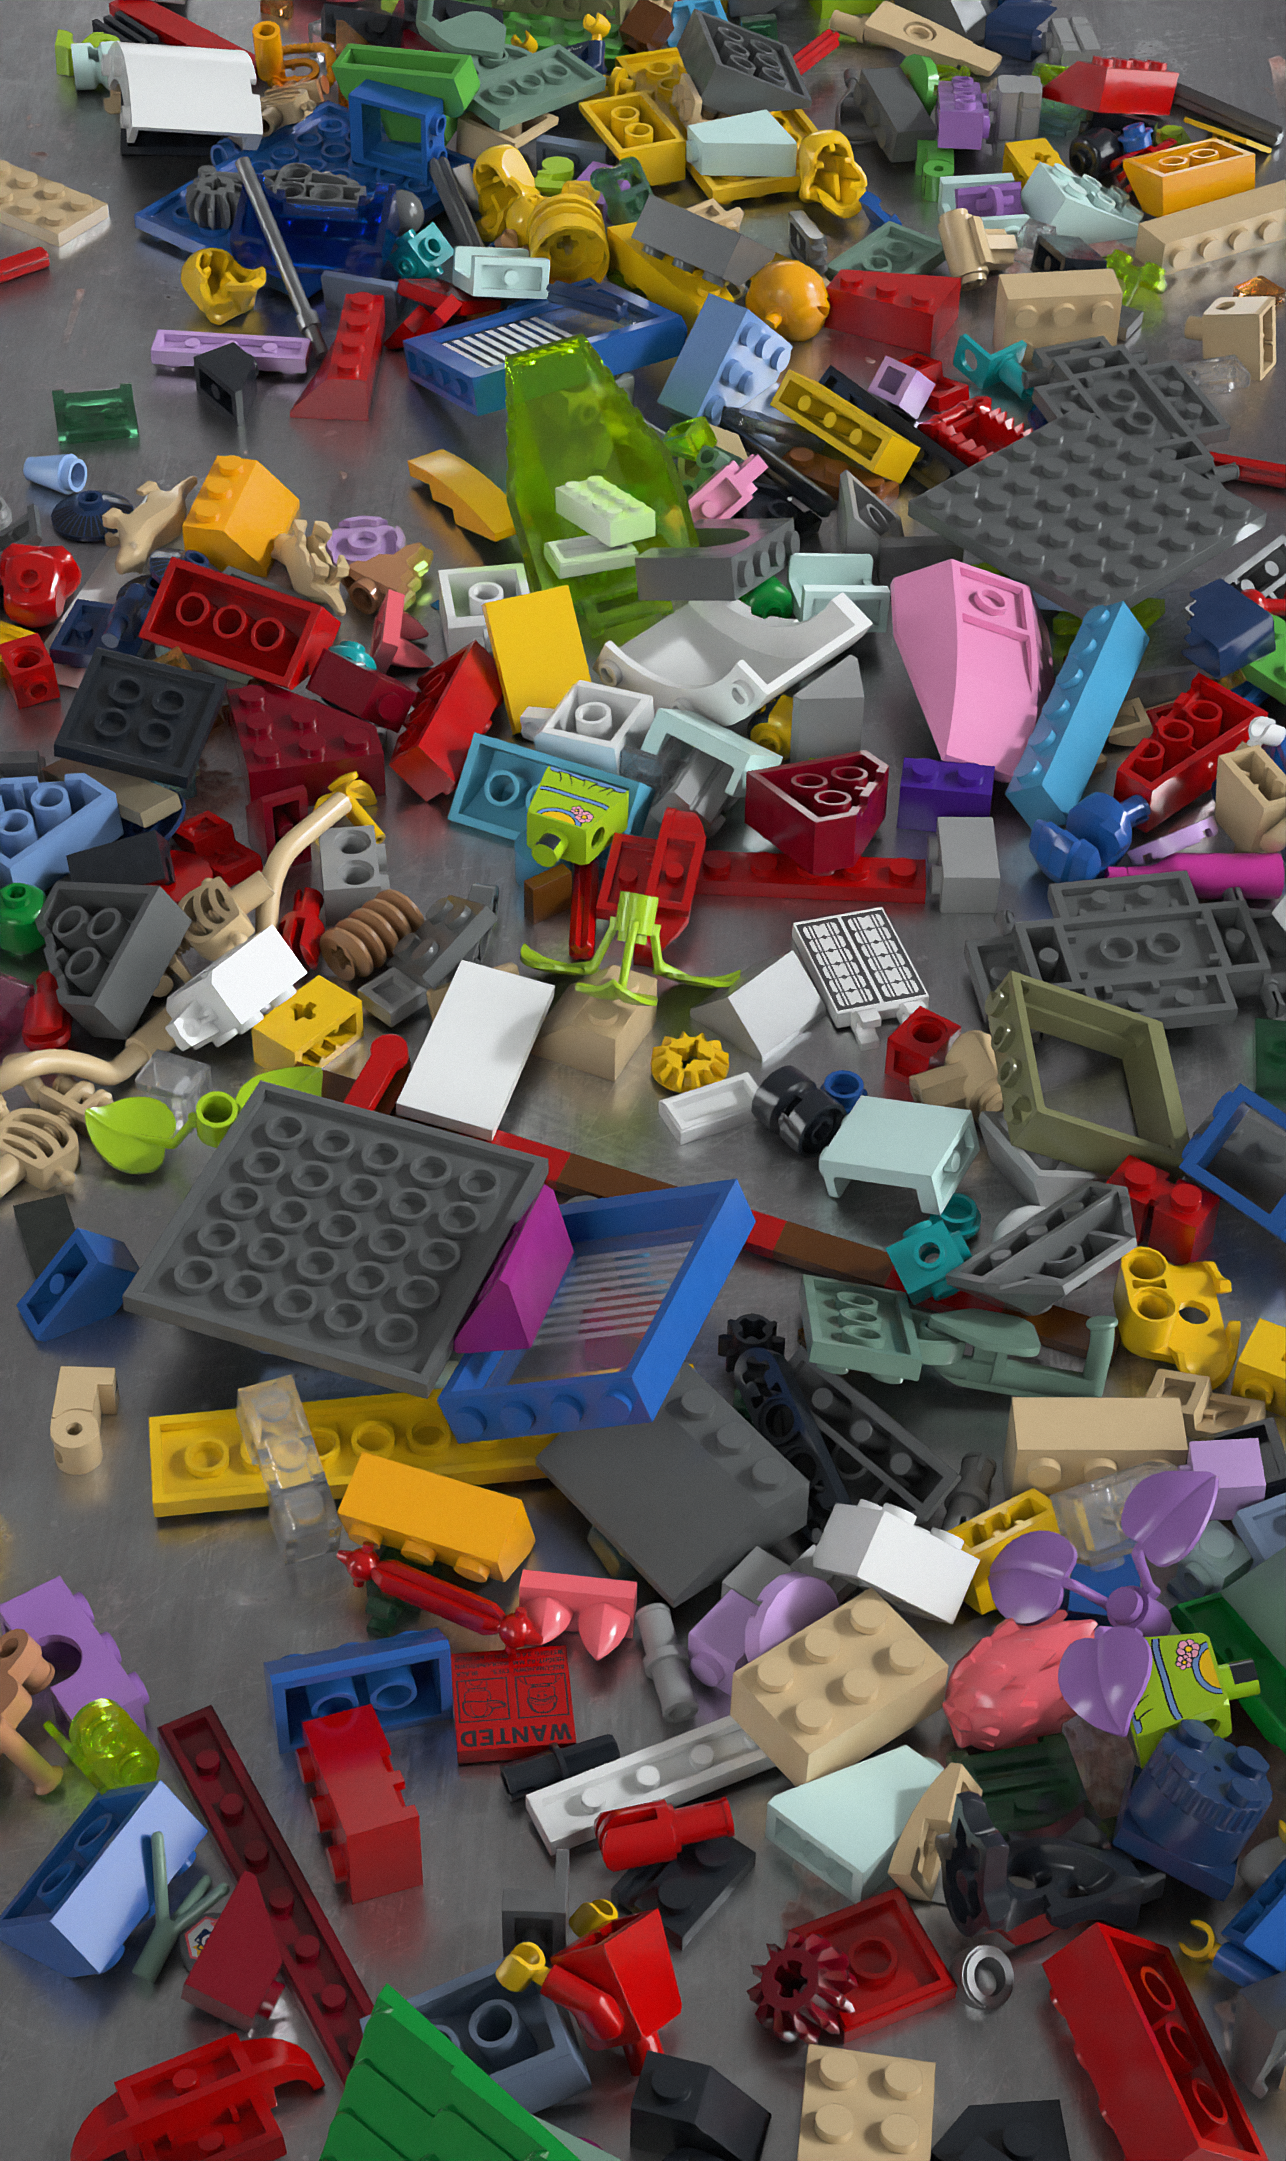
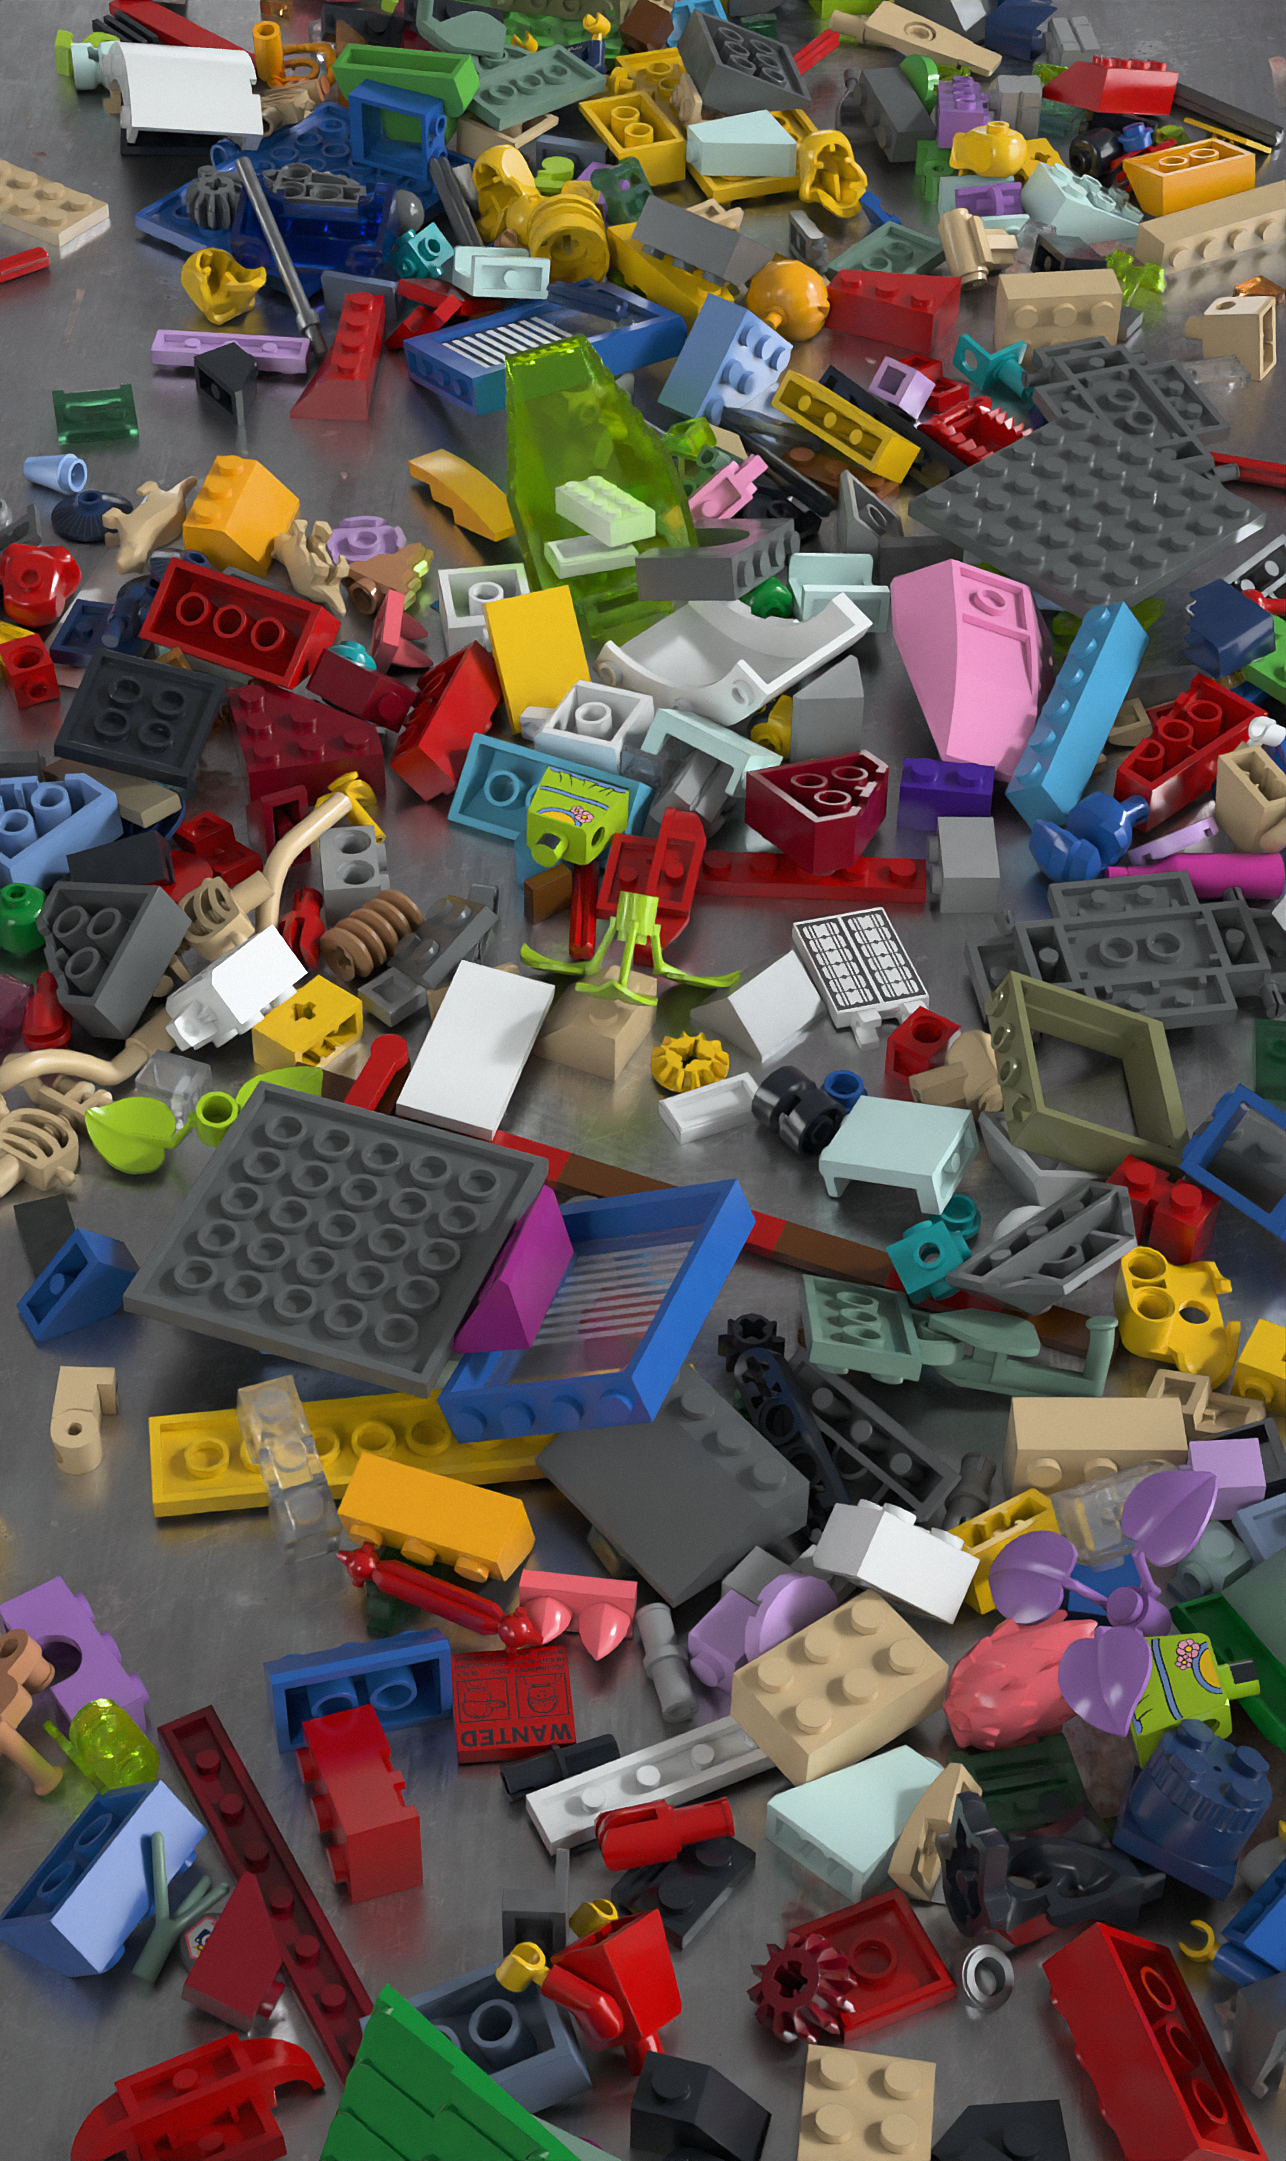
(989, 151): none -> yellow head

